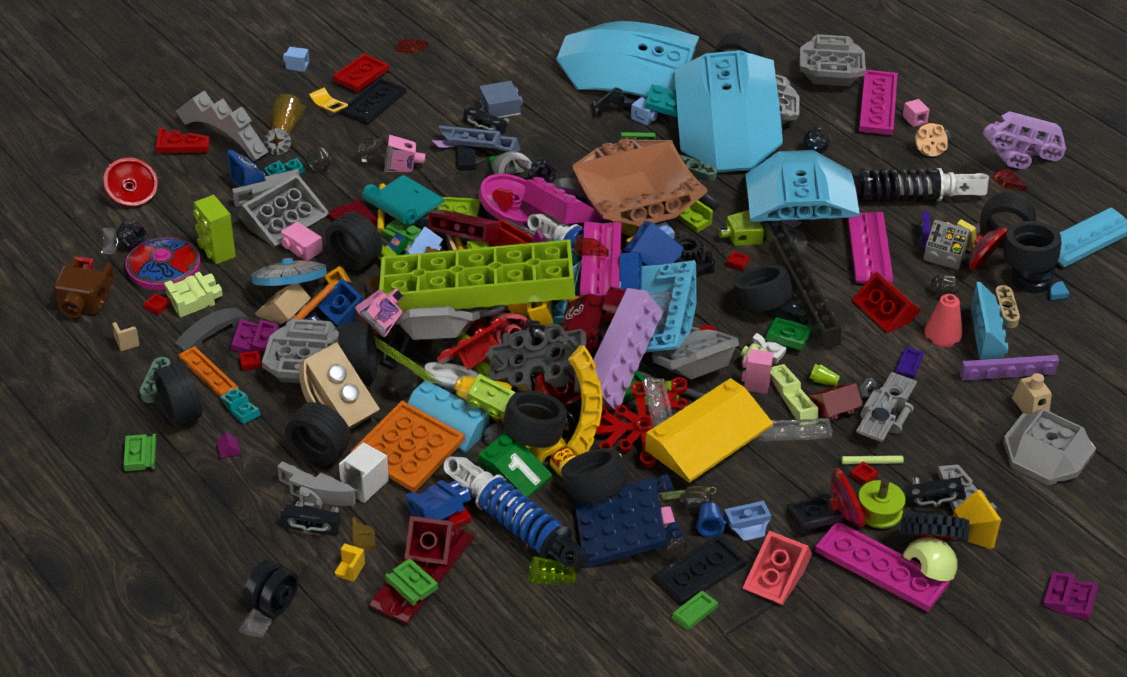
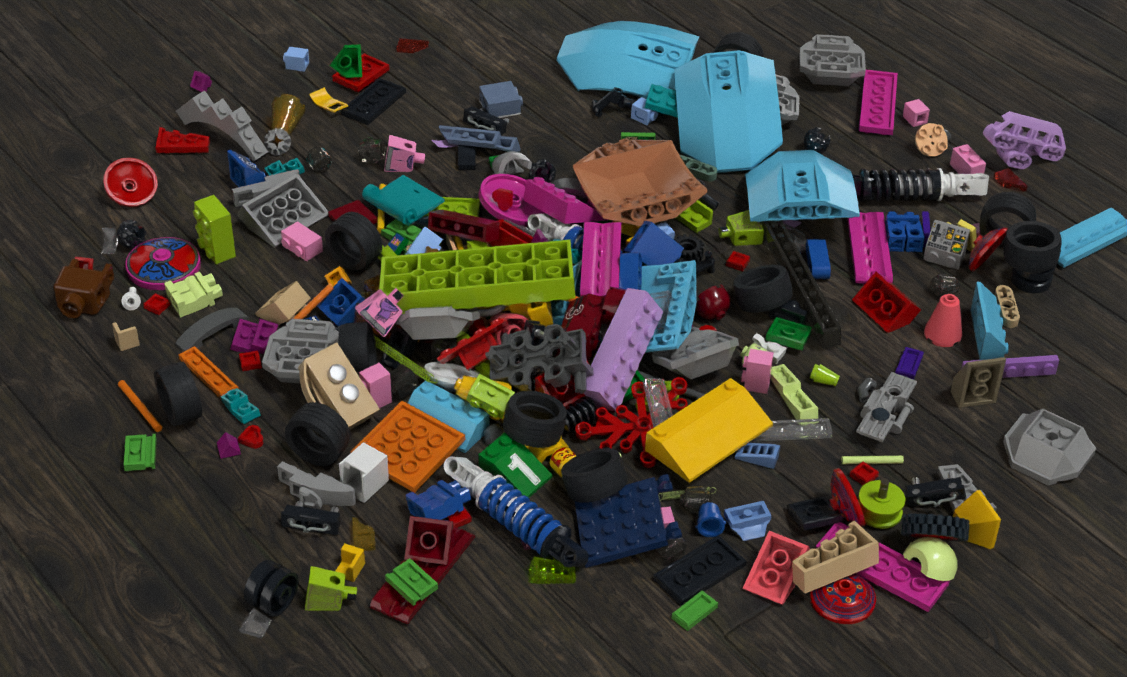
(131, 299): none -> white plate
(140, 406): none -> orange bar
(146, 395): sand green beam -> none
(200, 81): none -> magenta tile
(251, 437): none -> red tile
(288, 272): dish -> none
(327, 590): none -> lime torso
(349, 61): none -> green slope
(378, 384): none -> bright pink brick
(590, 246): clear red tile -> none
(591, 401): yellow tile -> none
(713, 303): none -> dark red cylinder
(765, 454): none -> medium blue slope
(818, 258): none -> blue beam
(836, 558): none -> tan wedge
(837, 400): dark red slope -> none
(845, 600): none -> dish
(902, 230): none -> blue hips
(966, 160): none -> bright pink brick
(978, 382): none -> dark tan slope
(1032, 394): tan torso -> none
(1059, 291): dark azure tile -> none
(1071, 596): magenta slope -> none

